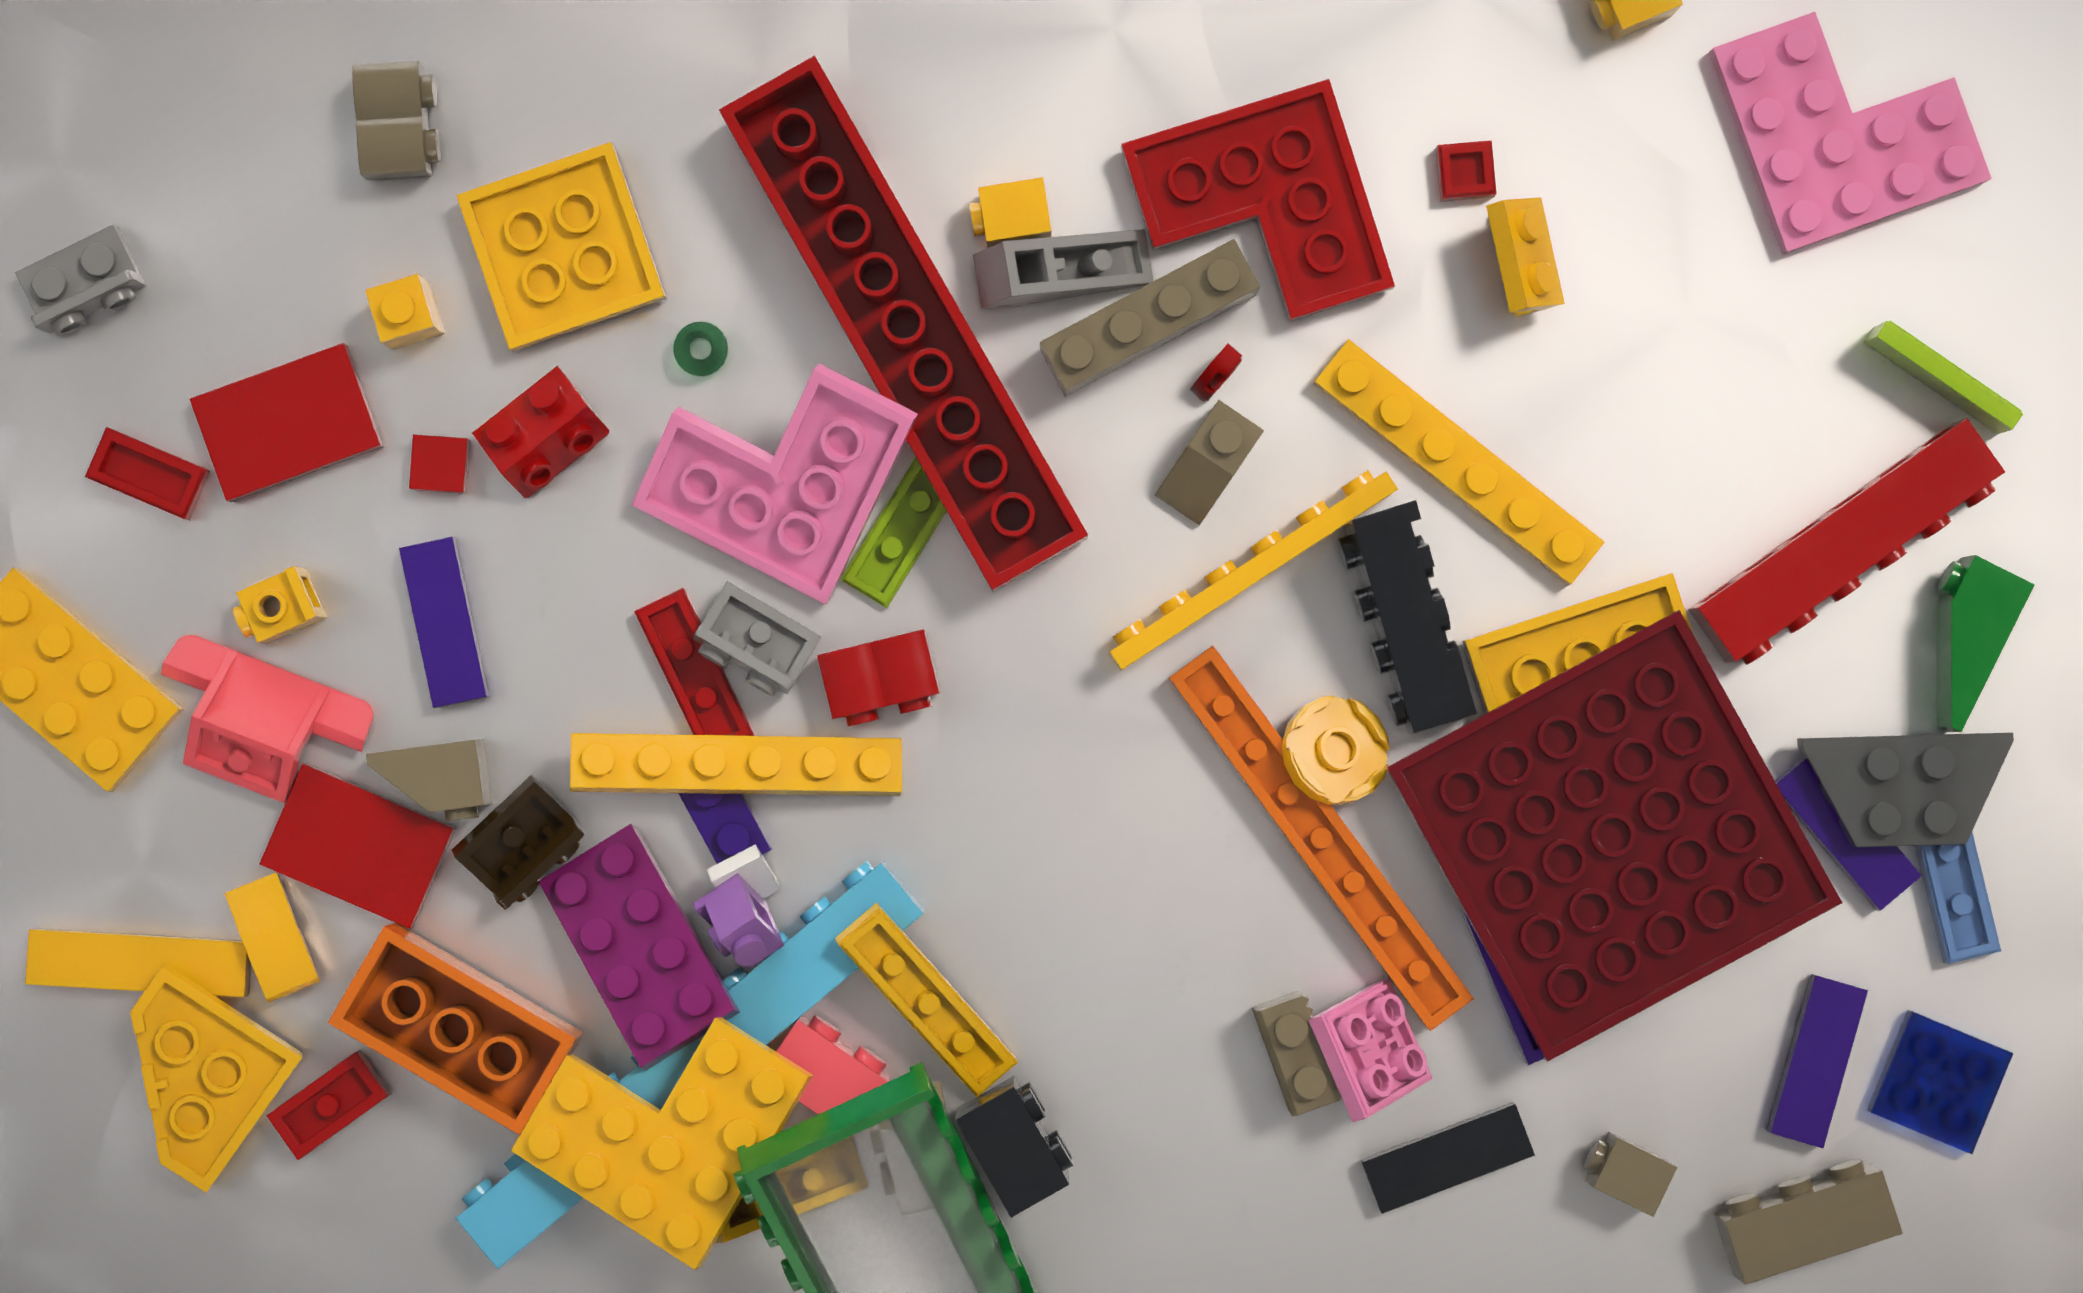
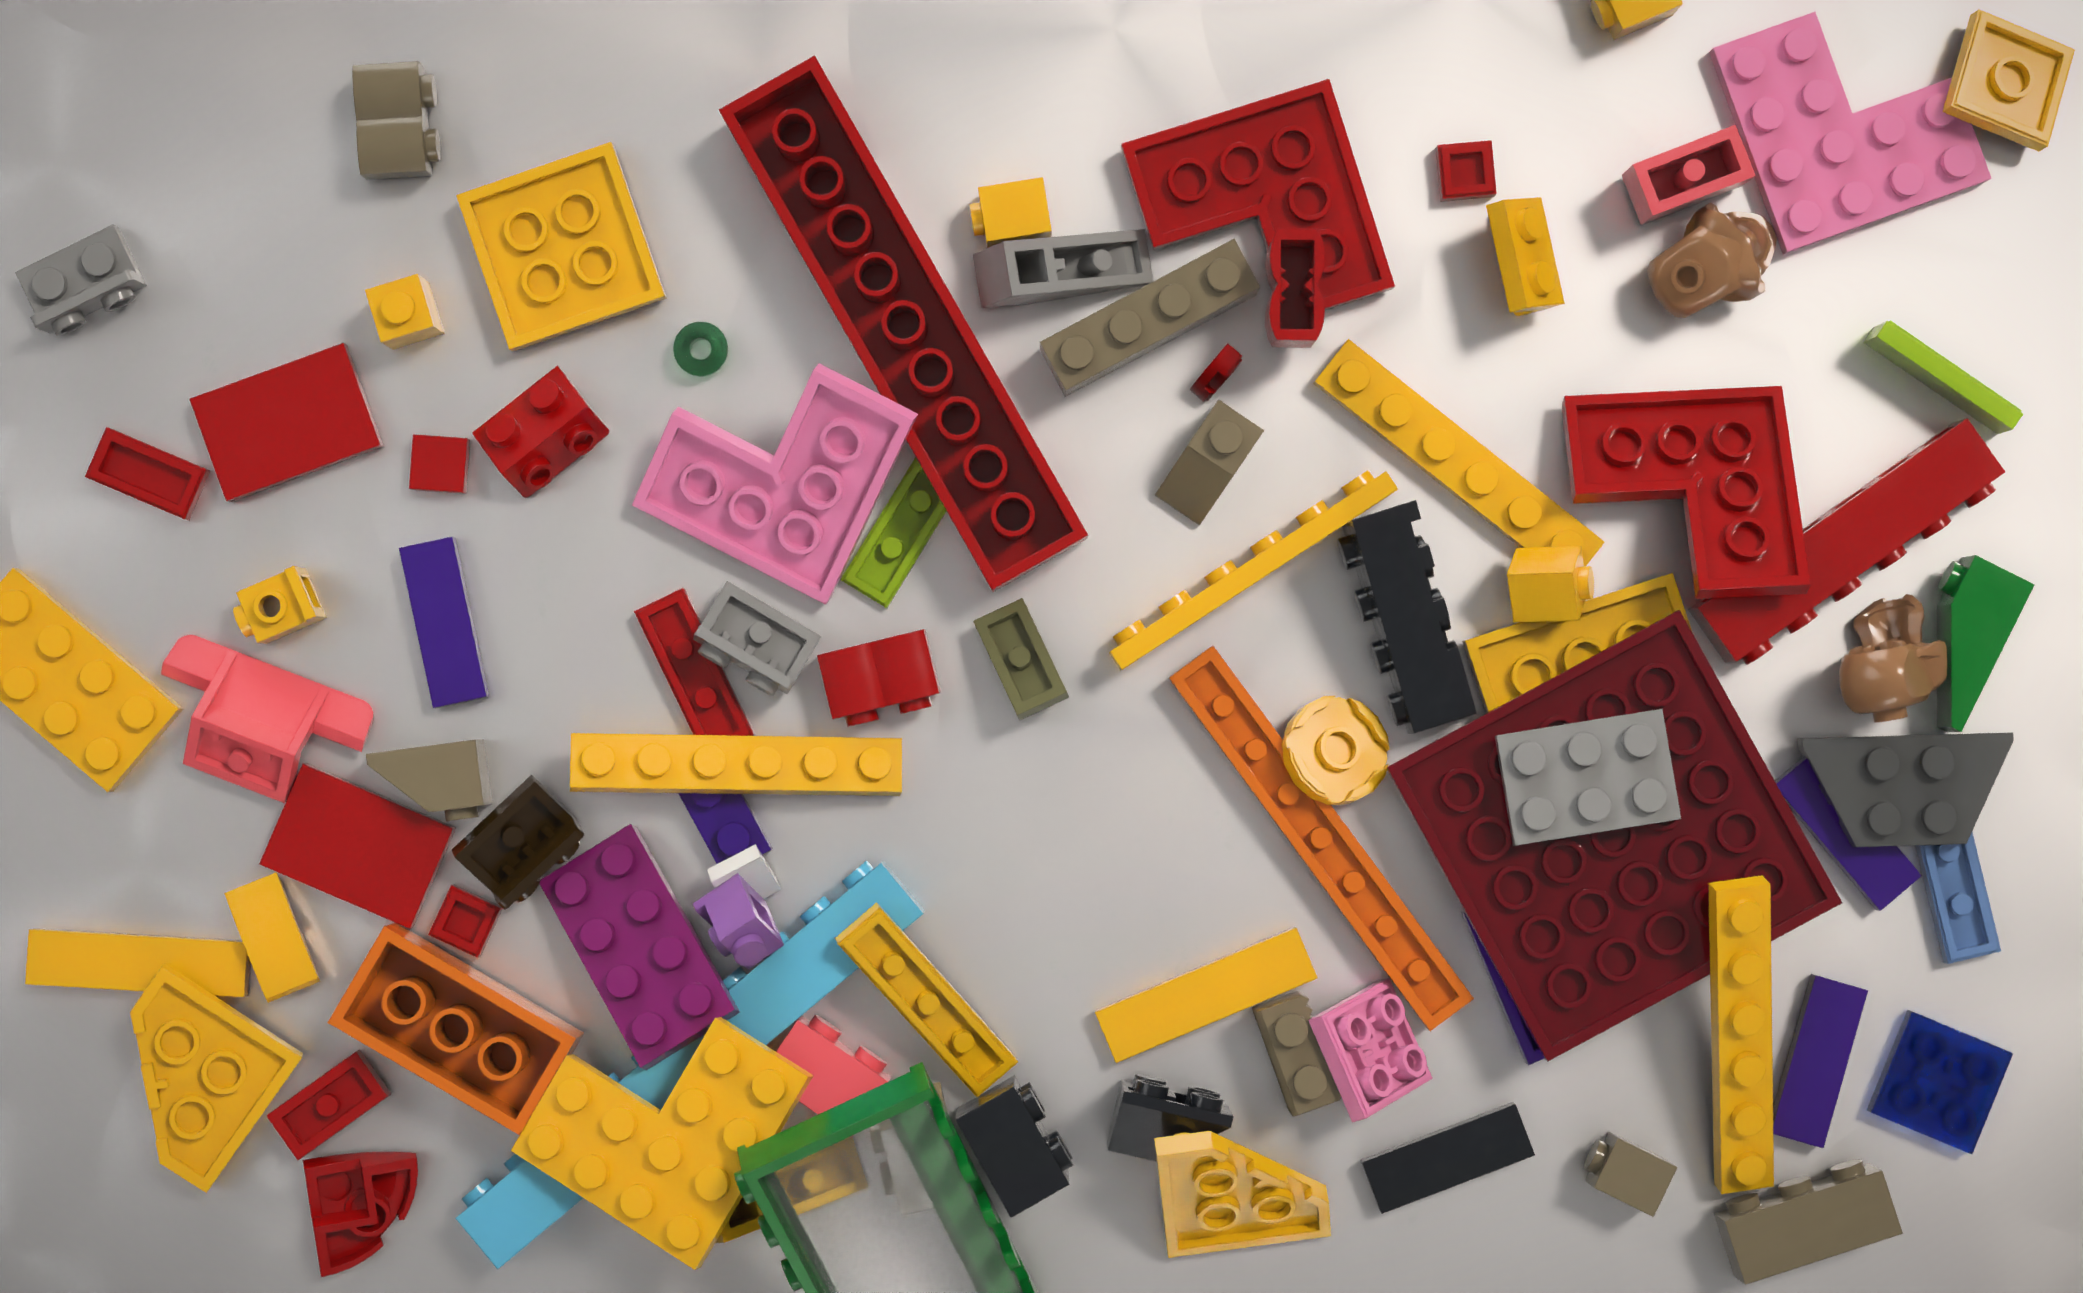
(355, 1202): none -> red brick
(465, 921): none -> red tile
(1021, 659): none -> olive plate
(1151, 1111): none -> black slope
(1206, 994): none -> yellow tile
(1232, 1197): none -> yellow plate
(1293, 271): none -> red brick
(1549, 584): none -> yellow brick
(1587, 777): none -> light grey plate
(1688, 174): none -> coral brick
(1713, 261): none -> medium nougat head
(1720, 455): none -> red plate
(1741, 1033): none -> yellow plate
(1894, 663): none -> medium nougat head
(2008, 80): none -> yellow tile

